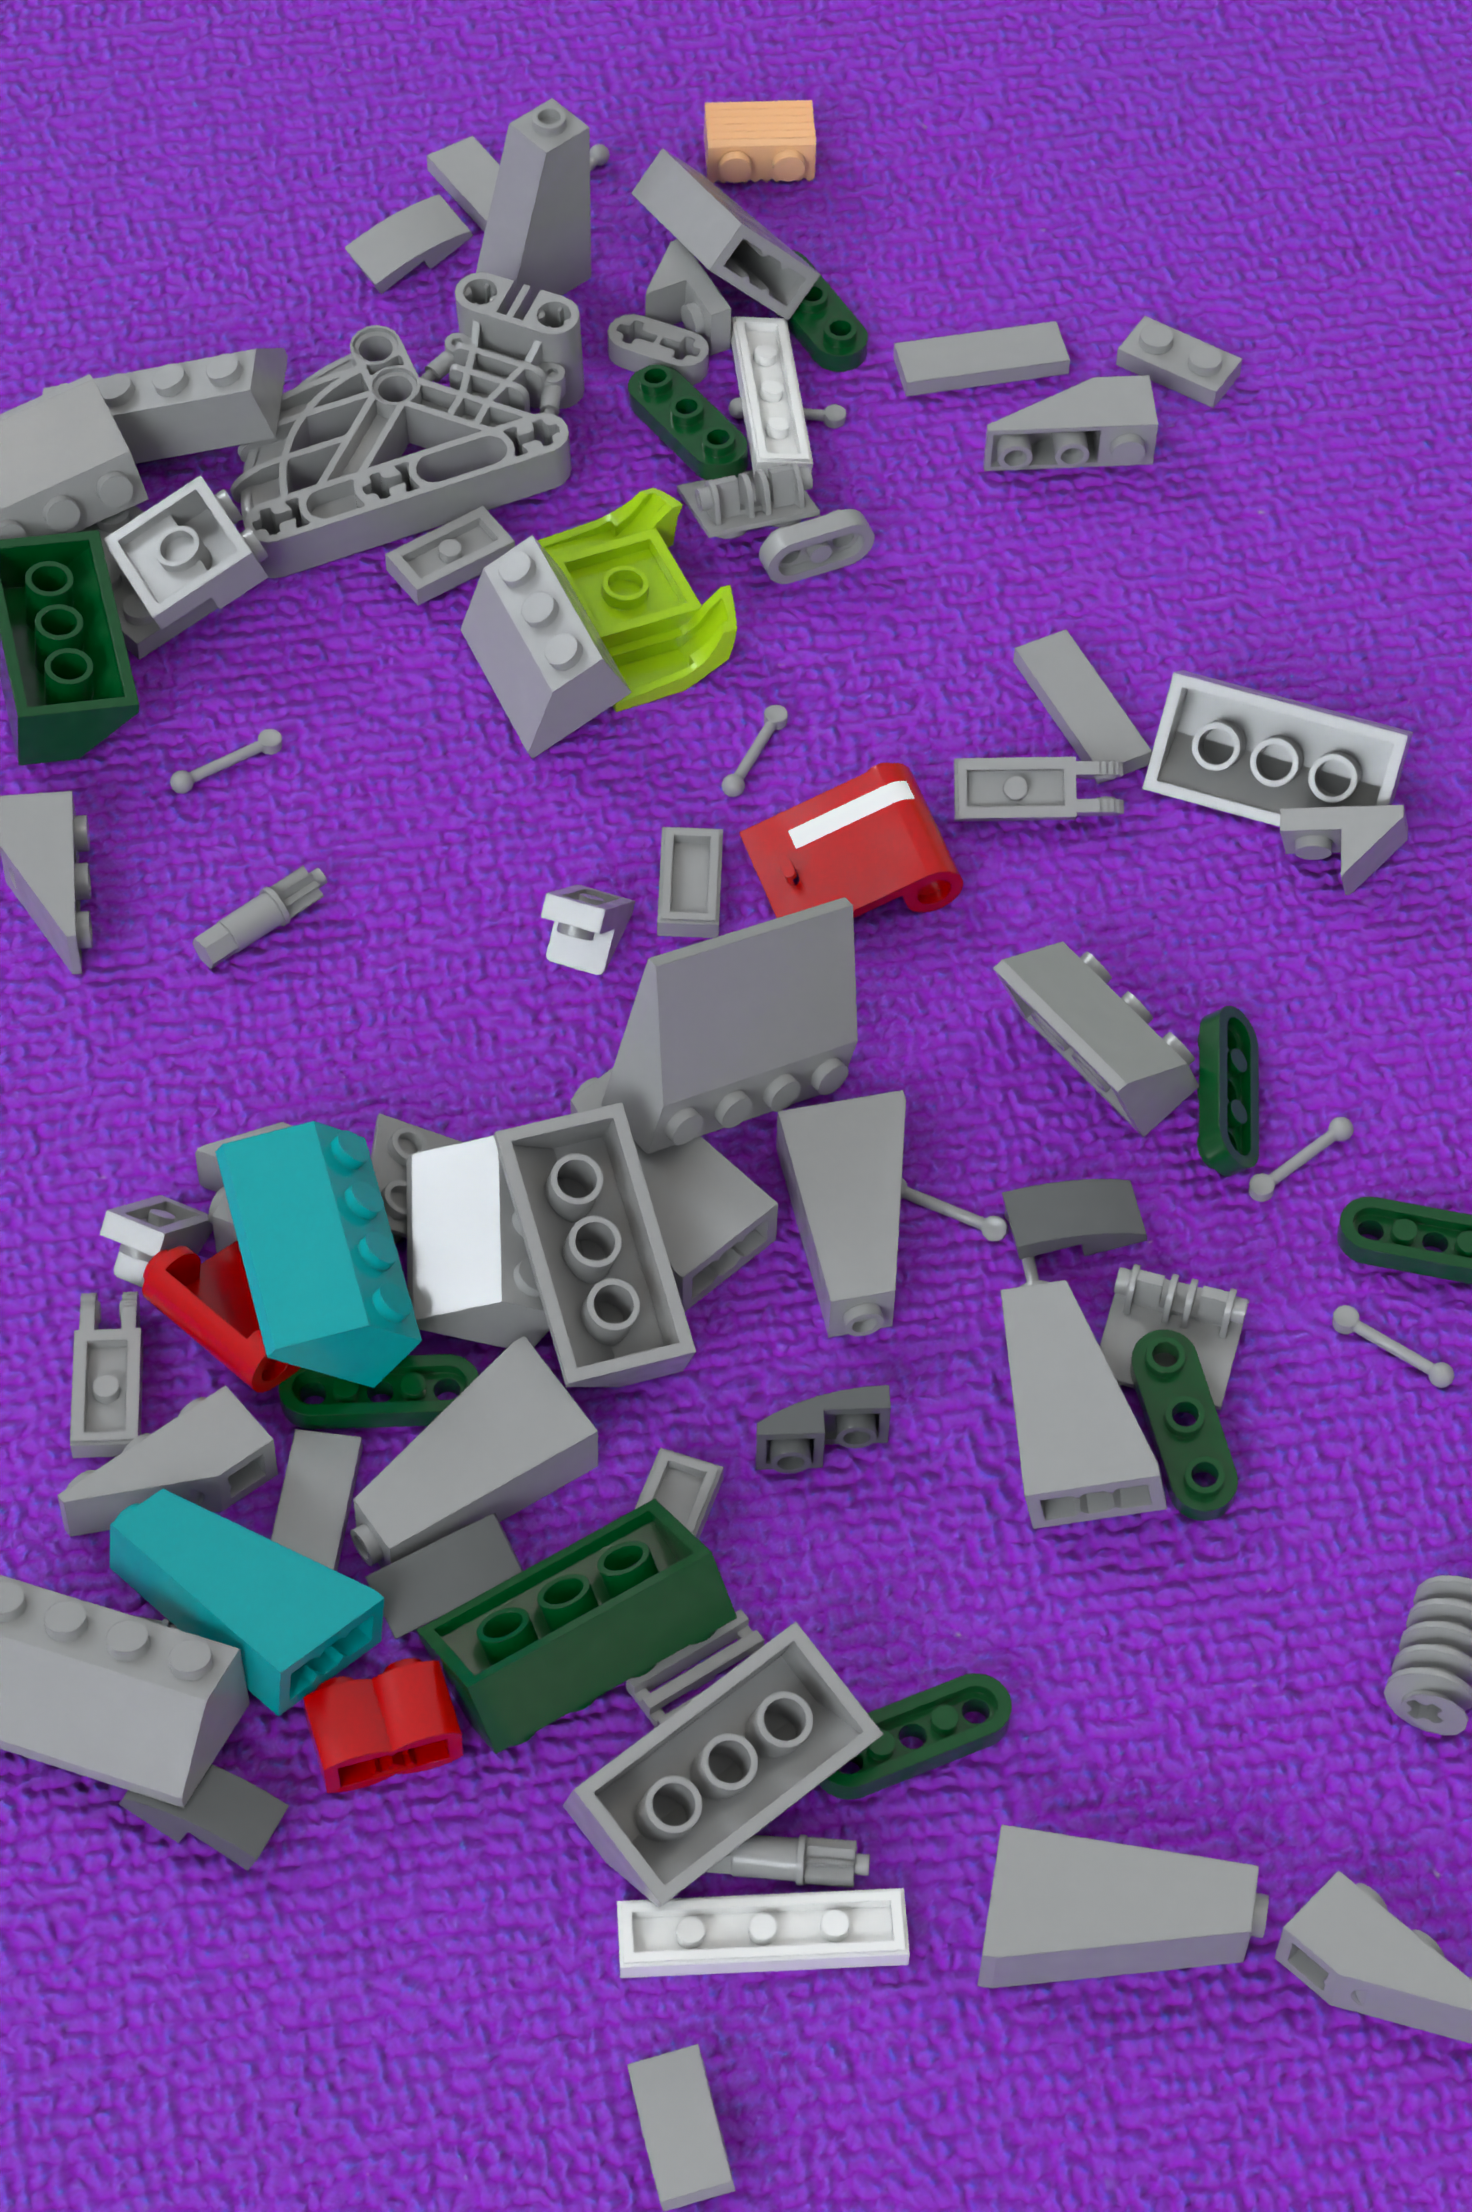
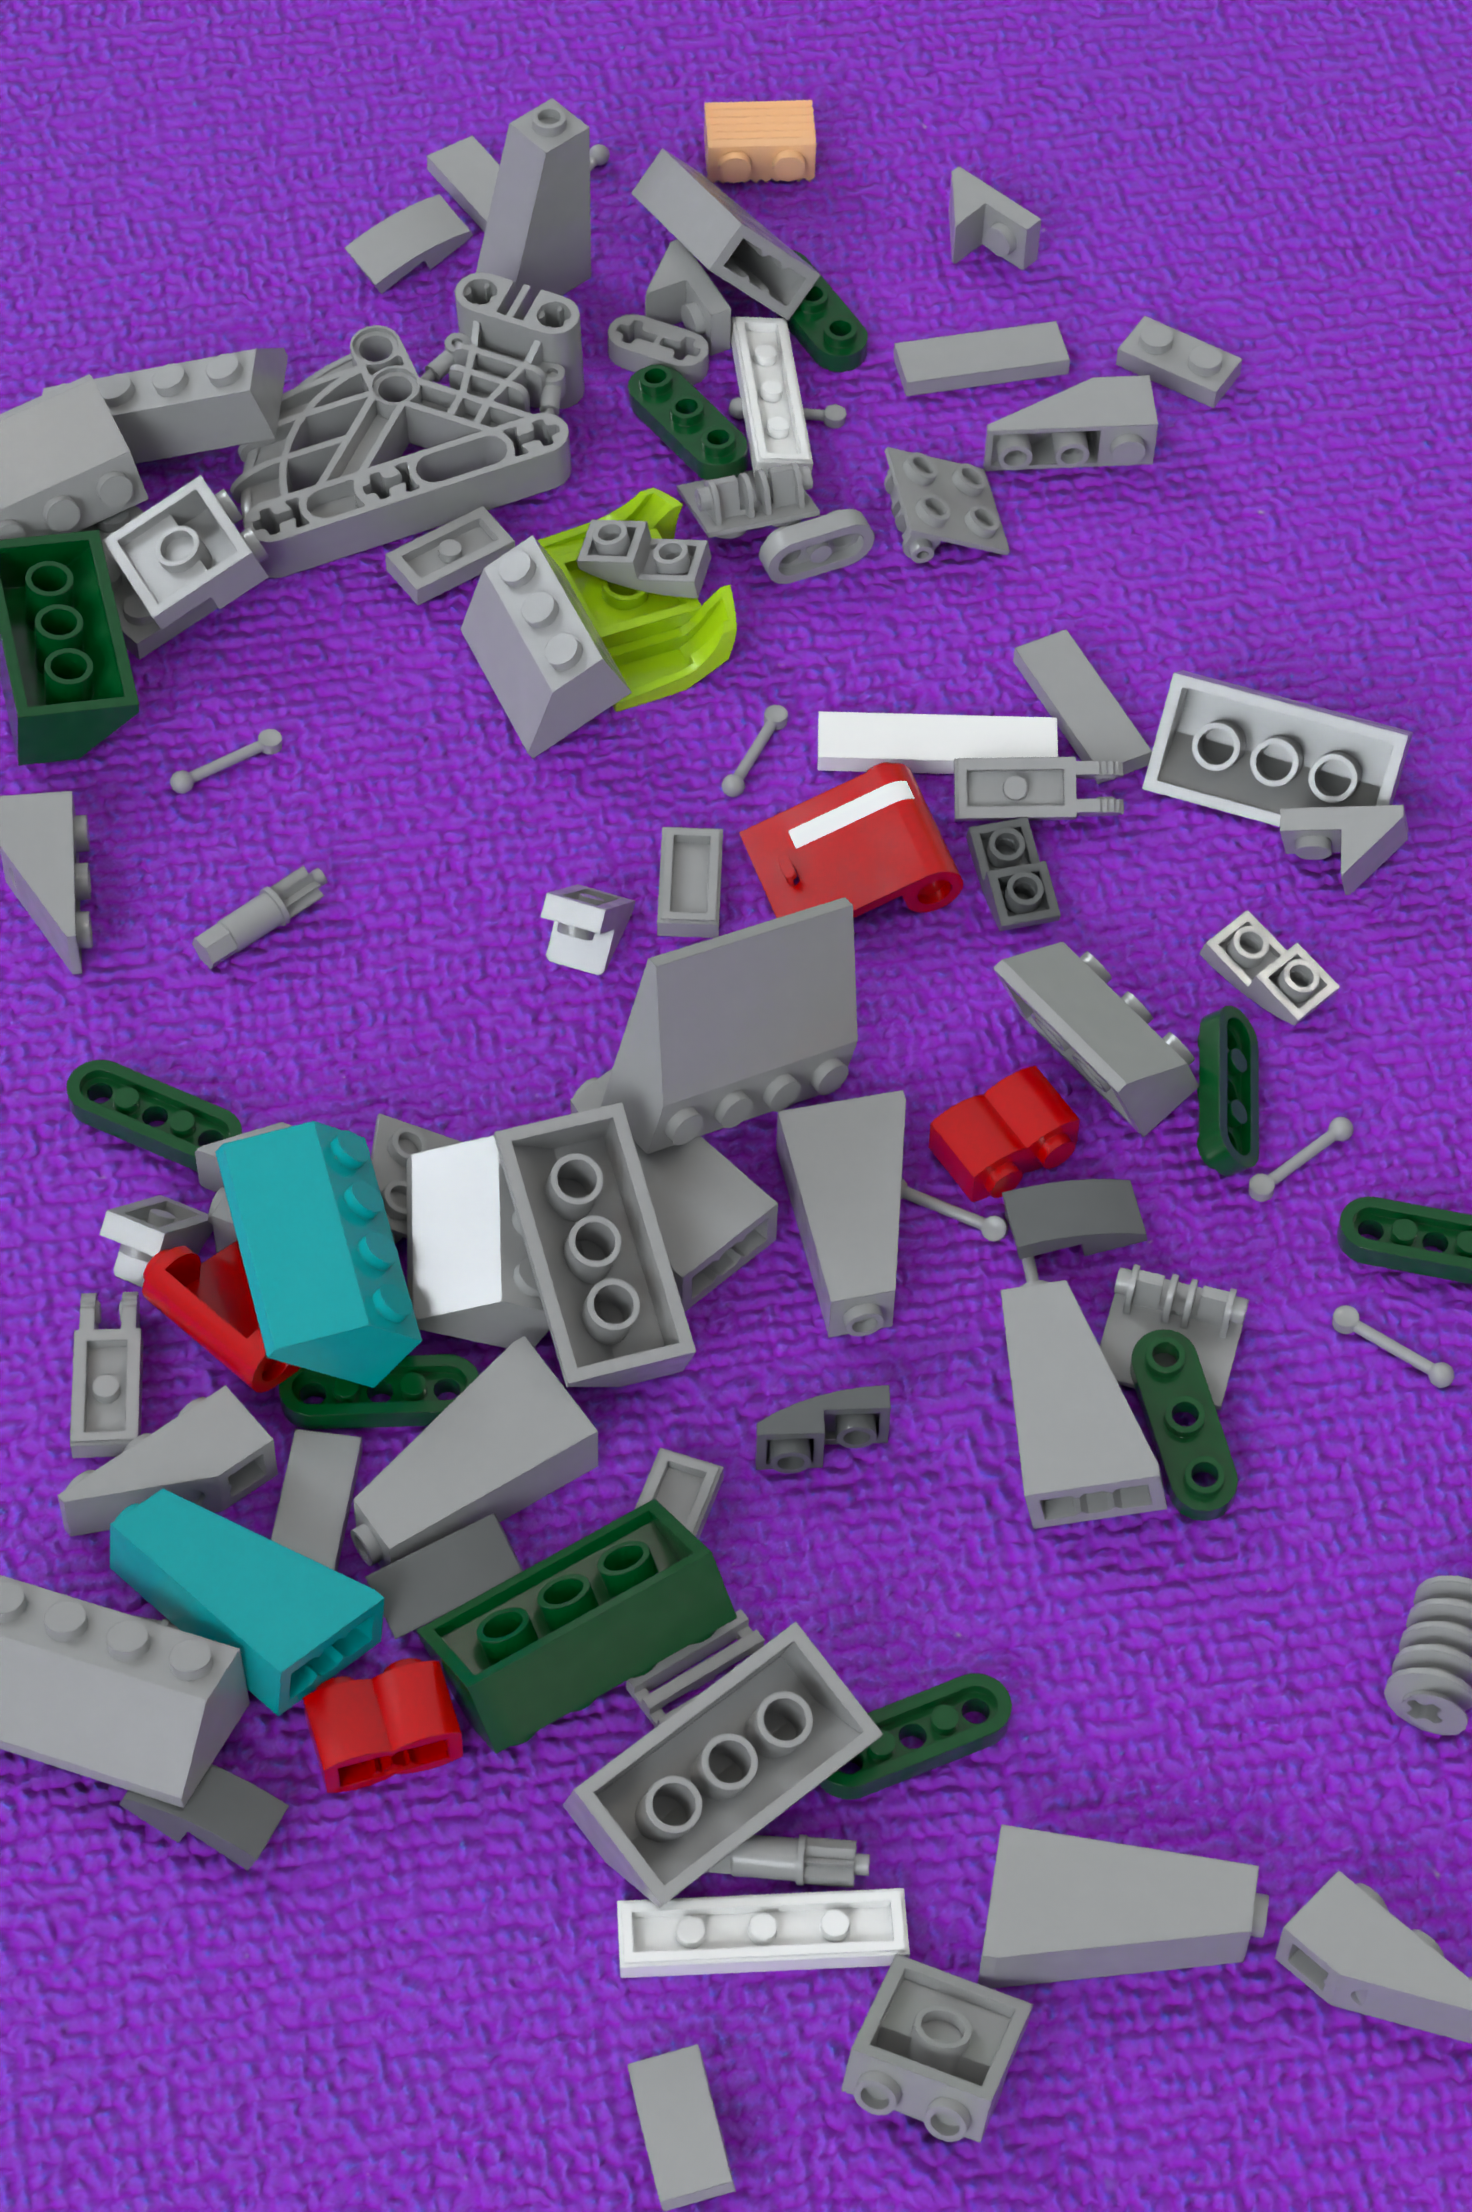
(140, 1100): none -> dark green plate
(631, 558): none -> light grey slope
(928, 740): none -> white tile
(935, 2049): none -> light grey plate
(940, 503): none -> light grey hinge
(990, 218): none -> light grey slope
(1004, 1133): none -> red brick
(1012, 875): none -> dark grey slope
(1275, 978): none -> light grey slope

